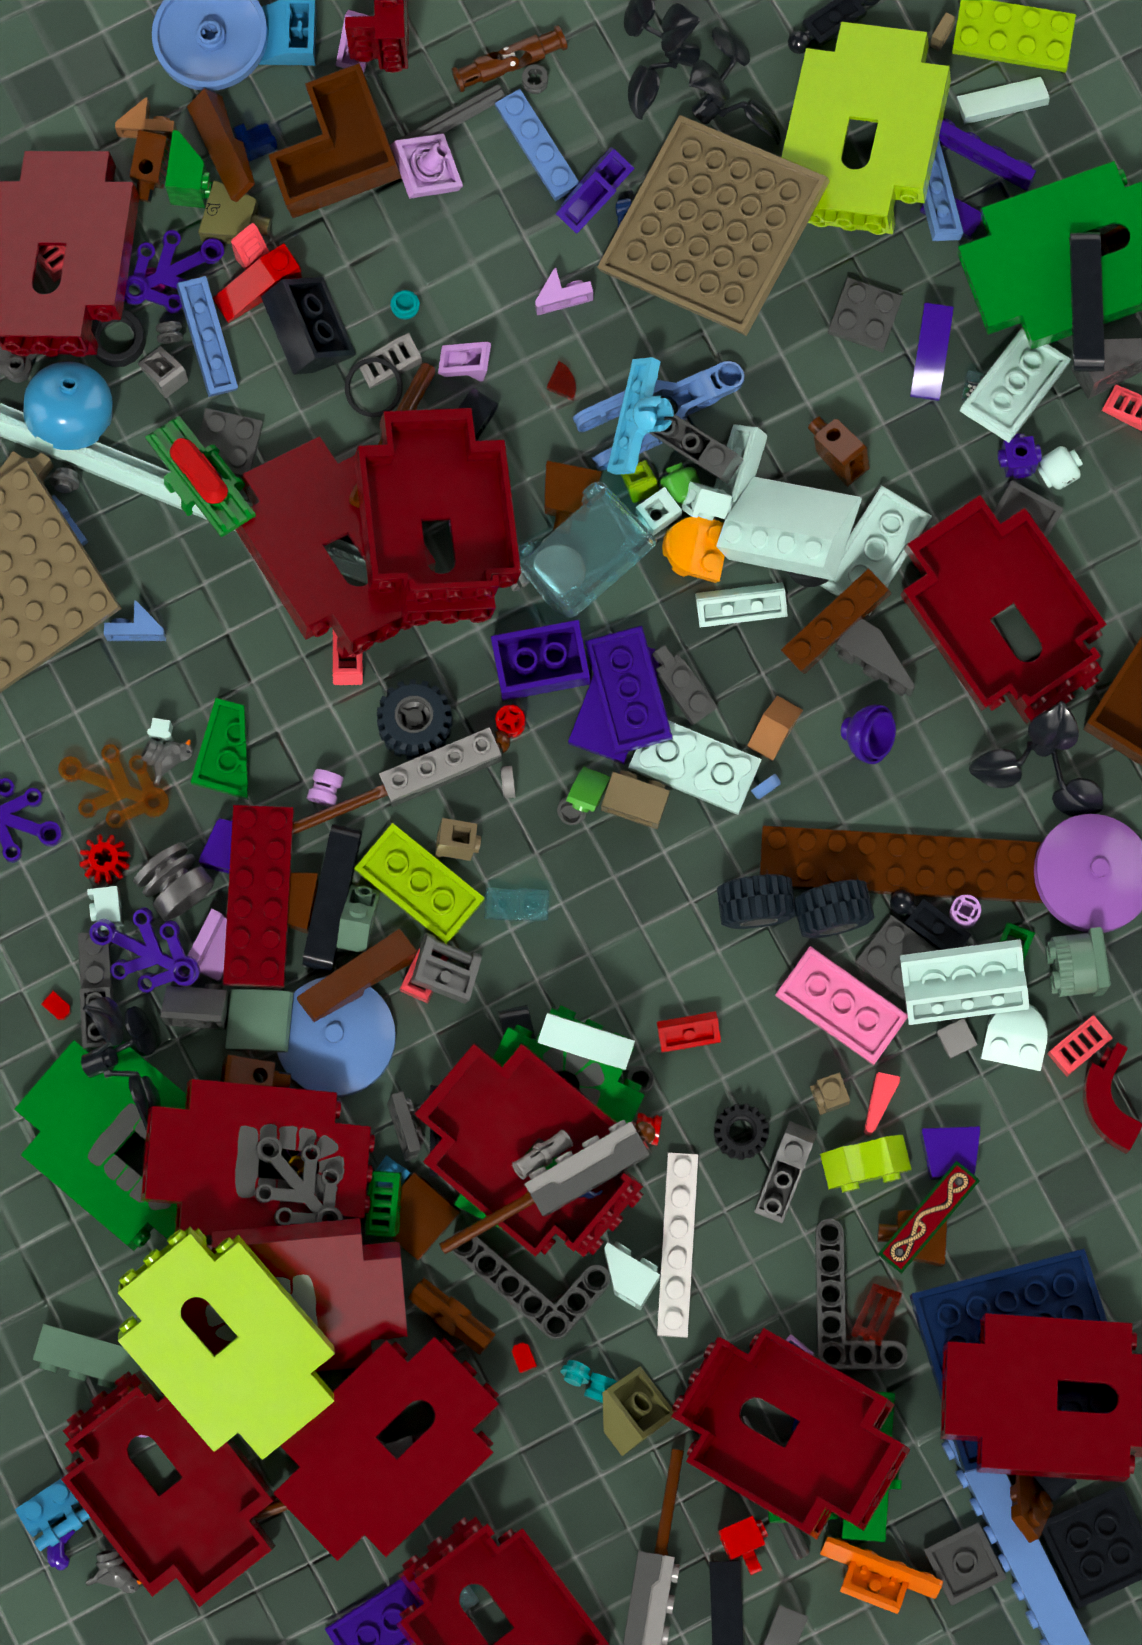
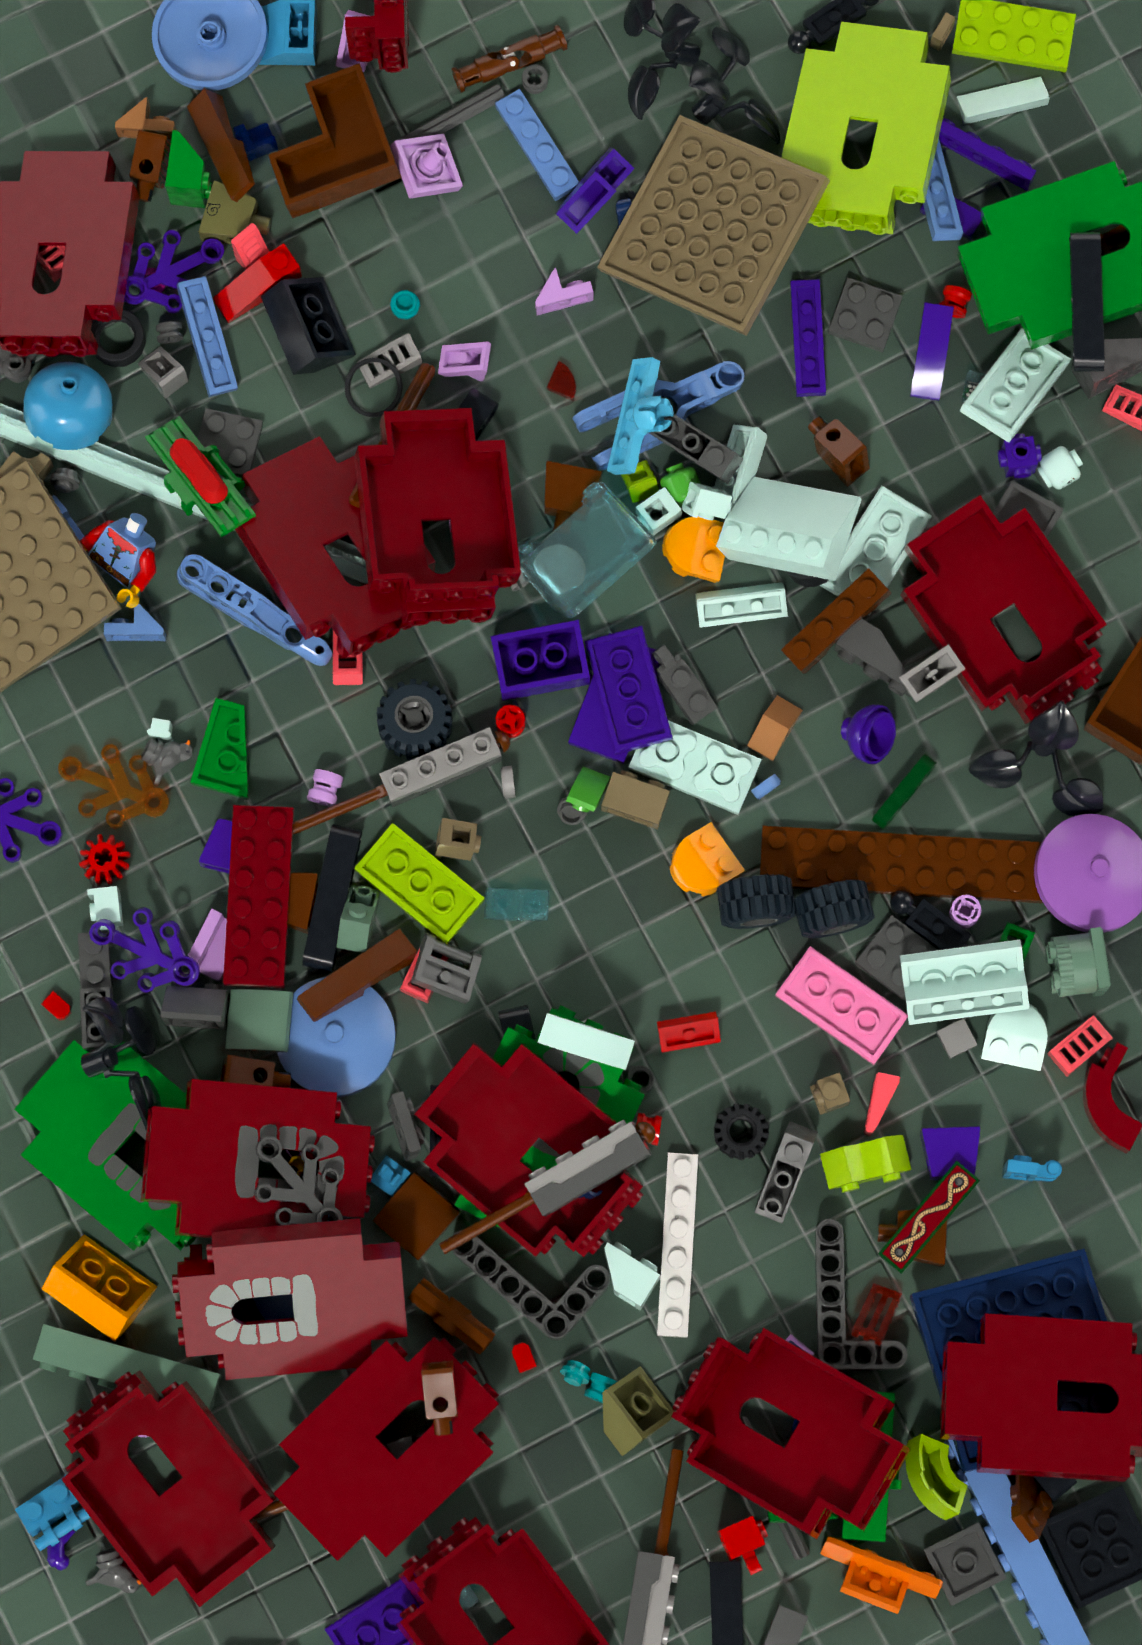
(98, 1287): none -> light orange slope
(123, 553): none -> torso
(169, 876): flat silver wheel -> none
(257, 613): none -> medium blue piece
(257, 1382): lime panel -> none
(394, 1216): green slope -> none
(437, 1382): none -> torso
(542, 1154): light grey pin -> none
(704, 862): none -> light orange slope
(808, 338): none -> dark purple plate
(904, 791): none -> dark green beam
(932, 673): none -> light grey slope
(933, 1478): none -> lime brick
(956, 297): none -> red wheel
(1024, 1169): none -> dark azure plate

